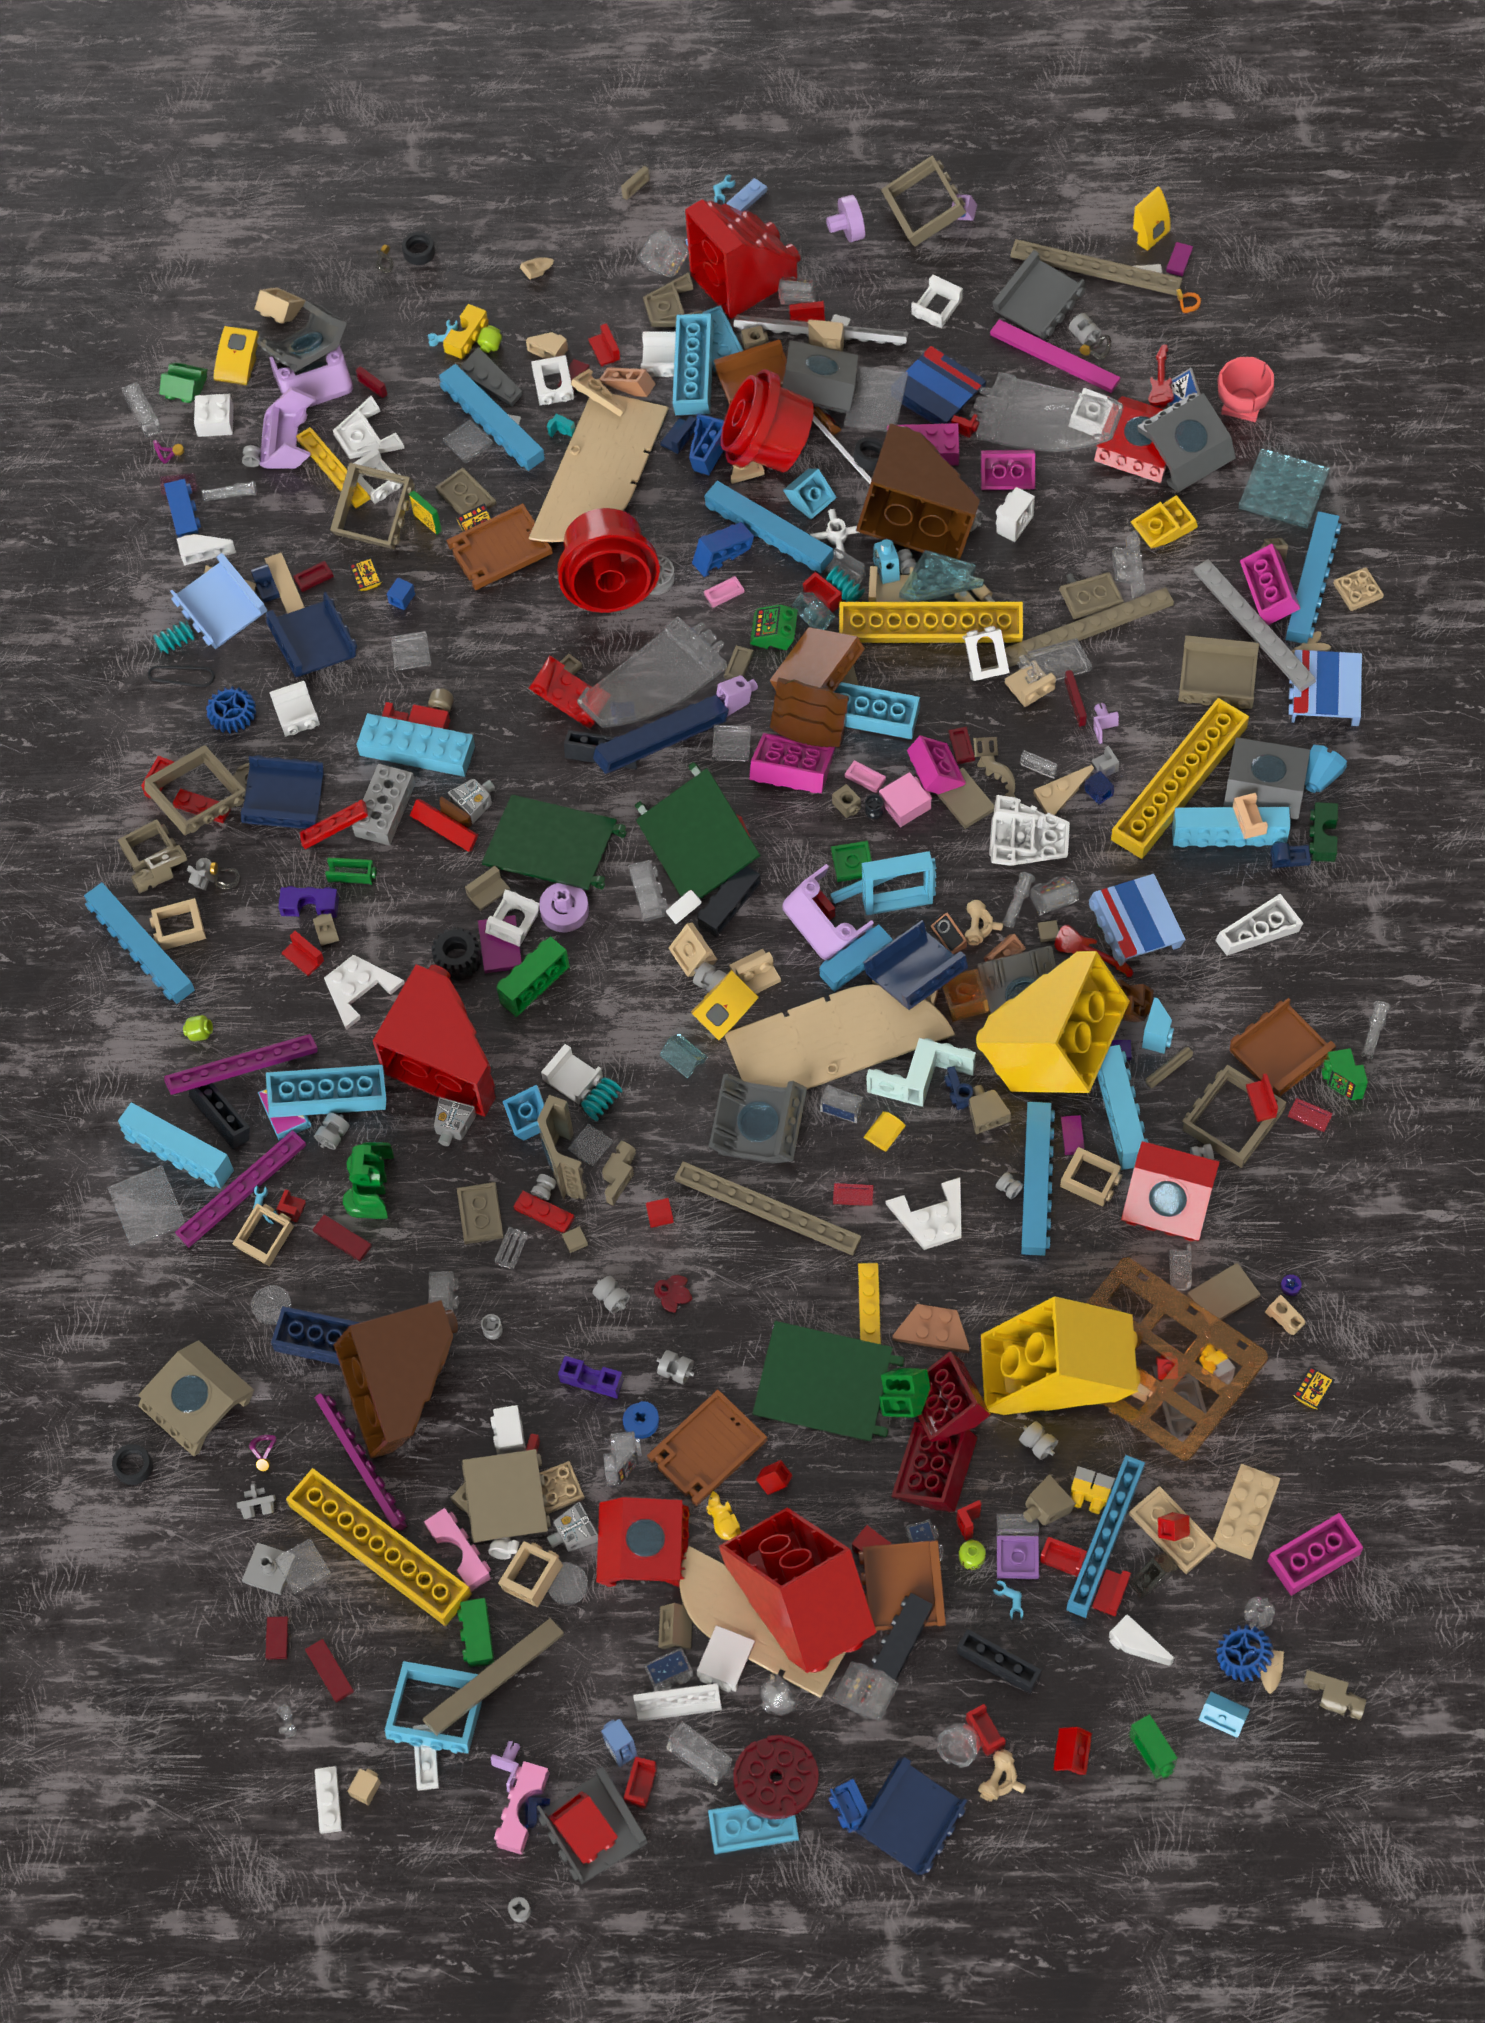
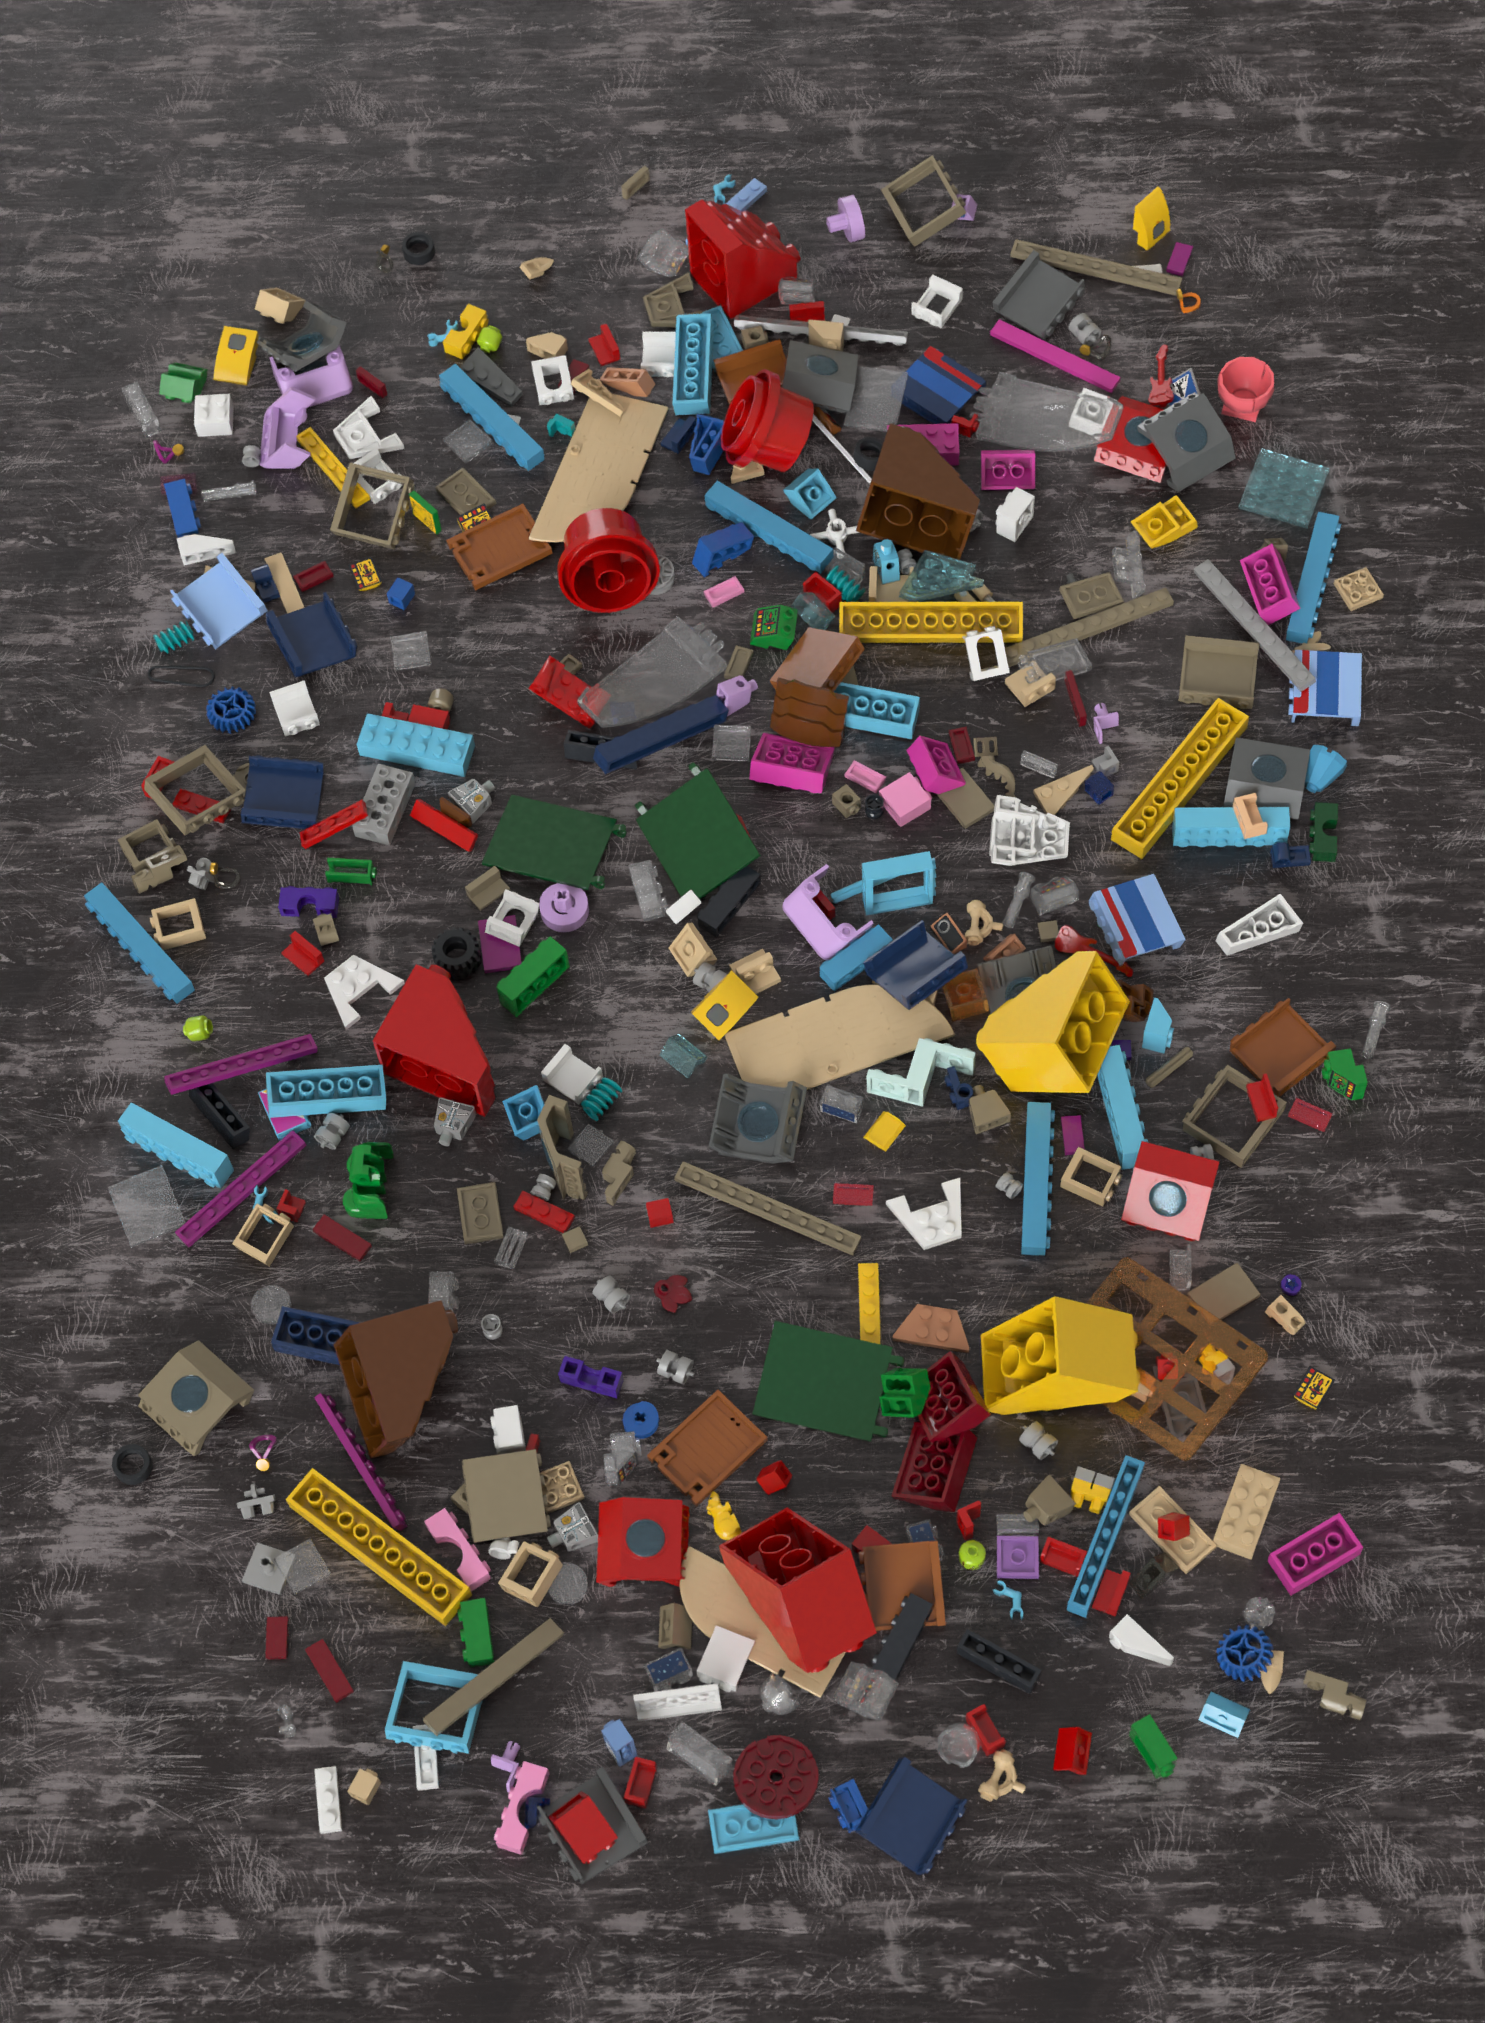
(519, 1914): light grey wheel -> none
(849, 860): green tile -> none

